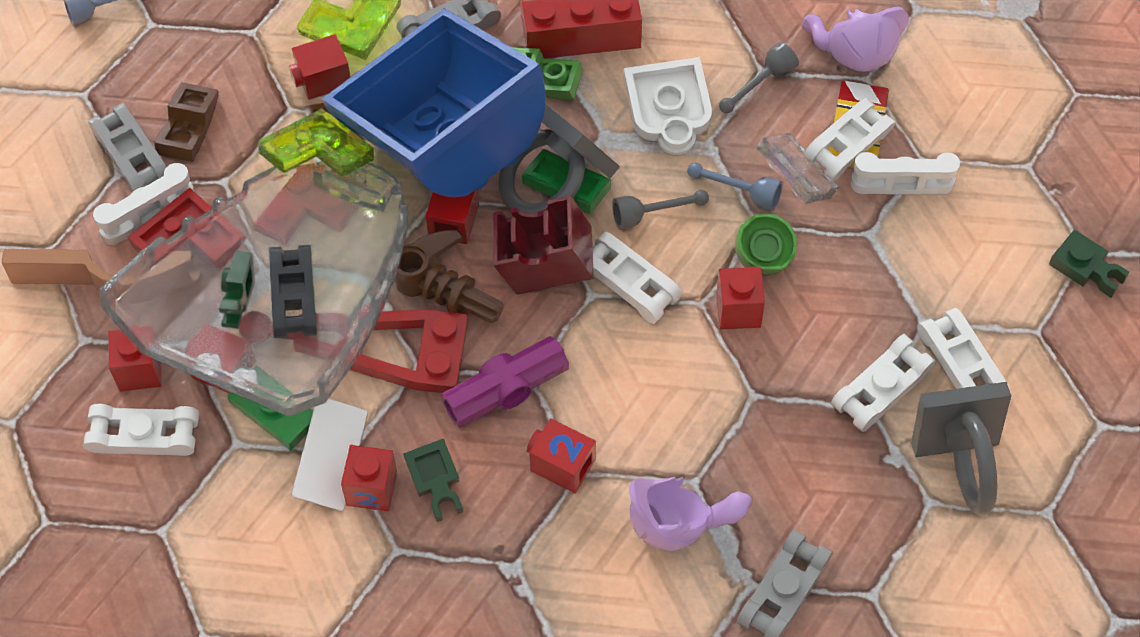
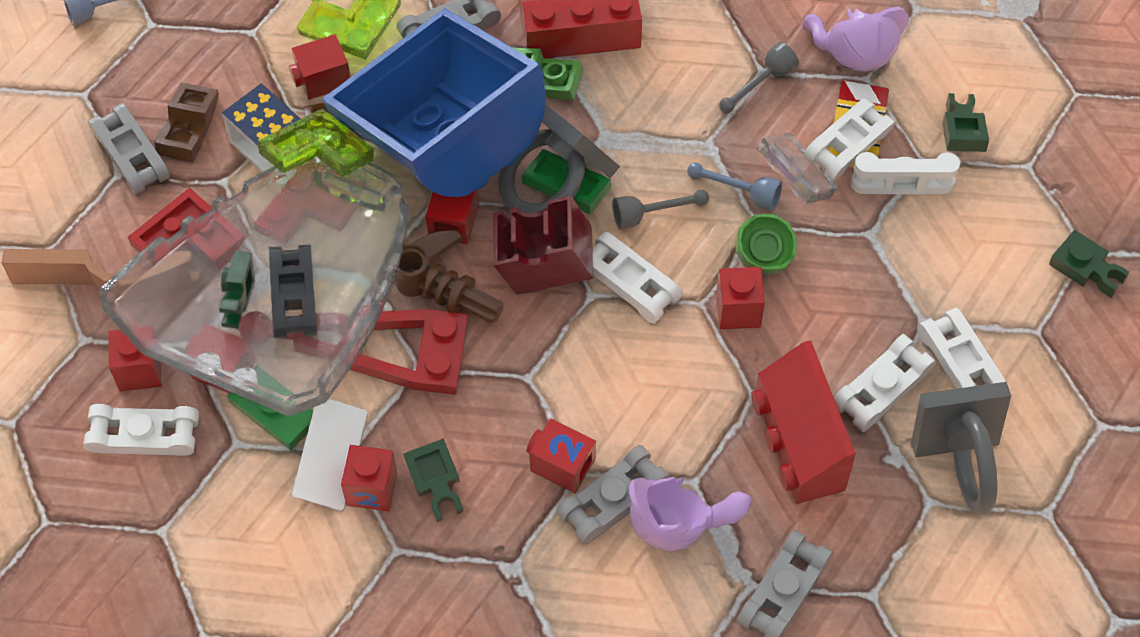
(126, 216): white plate -> none
(254, 118): none -> piece
(505, 381): magenta piece -> none
(608, 495): none -> light grey plate
(669, 103): white plate -> none
(804, 425): none -> red slope
(964, 128): none -> dark green plate

